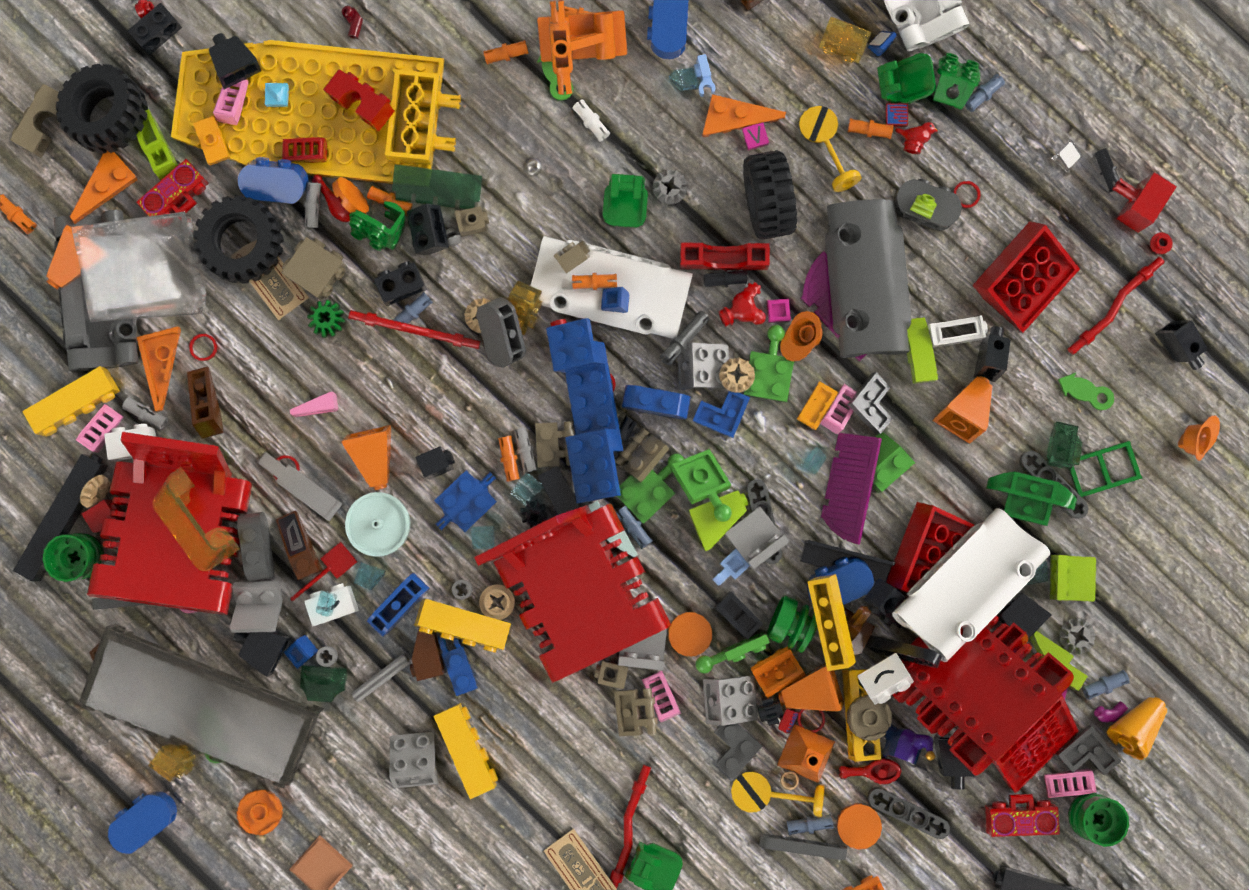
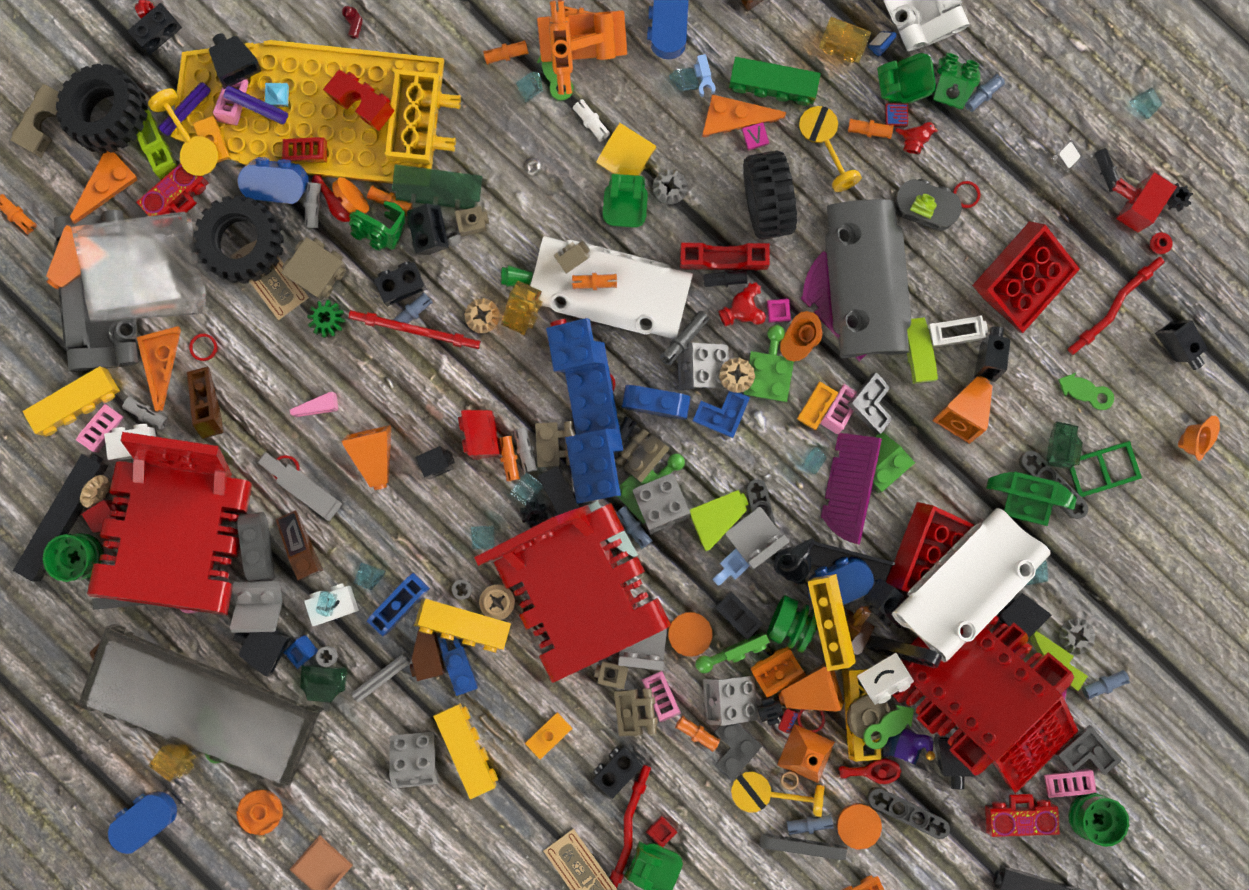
(185, 107): none -> dark purple axle
(197, 153): none -> yellow piece
(201, 548): clear yellow windscreen -> none
(255, 104): none -> dark purple axle
(337, 561): red piece -> none
(377, 524): light aqua piece -> none
(465, 501): blue plate -> none
(479, 433): none -> red slope
(501, 332): dark grey brick -> none
(511, 275): none -> green cone
(530, 86): none -> clear light blue slope
(548, 735): none -> light orange plate
(615, 300): blue slope -> none
(621, 774): none -> black brick
(626, 152): none -> yellow slope
(661, 503): none -> light grey bracket
(661, 831): none -> red tile
(697, 733): none -> orange pin
(702, 479): bright green plate -> none
(774, 80): none -> green brick
(794, 562): none -> black piece
(889, 726): none -> bright green brick
(1072, 578): lime bracket -> none
(1110, 715): magenta arm -> none
(1139, 728): light orange cone -> none
(1146, 103): none -> clear light blue slope
(1179, 203): none -> black gear

